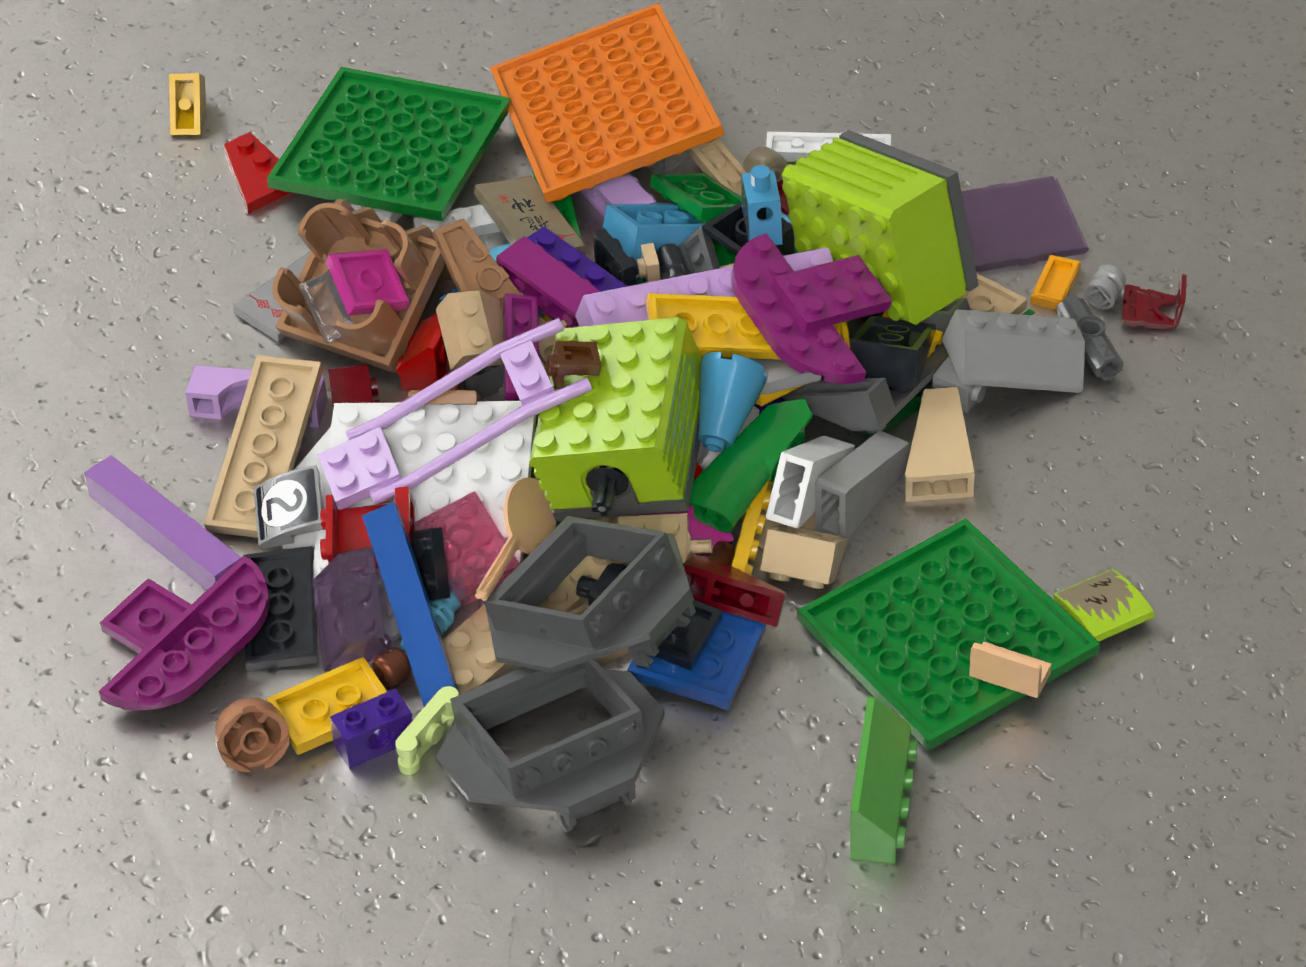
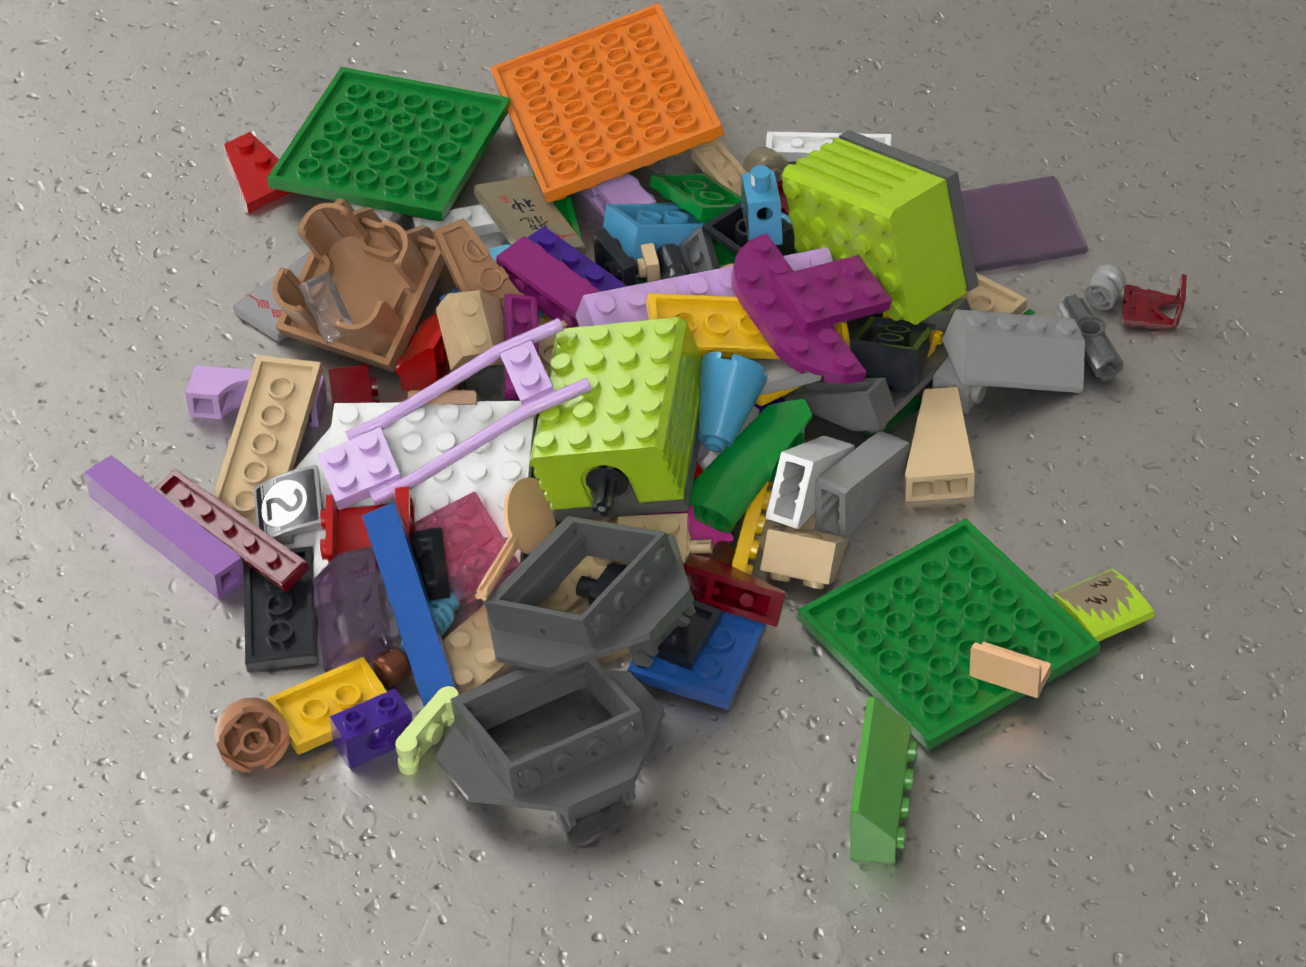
(181, 641): magenta plate -> none
(186, 103): yellow slope -> none
(244, 538): none -> tile
(365, 278): dark pink tile -> none
(572, 359): reddish brown bracket -> none
(1055, 282): light orange tile -> none

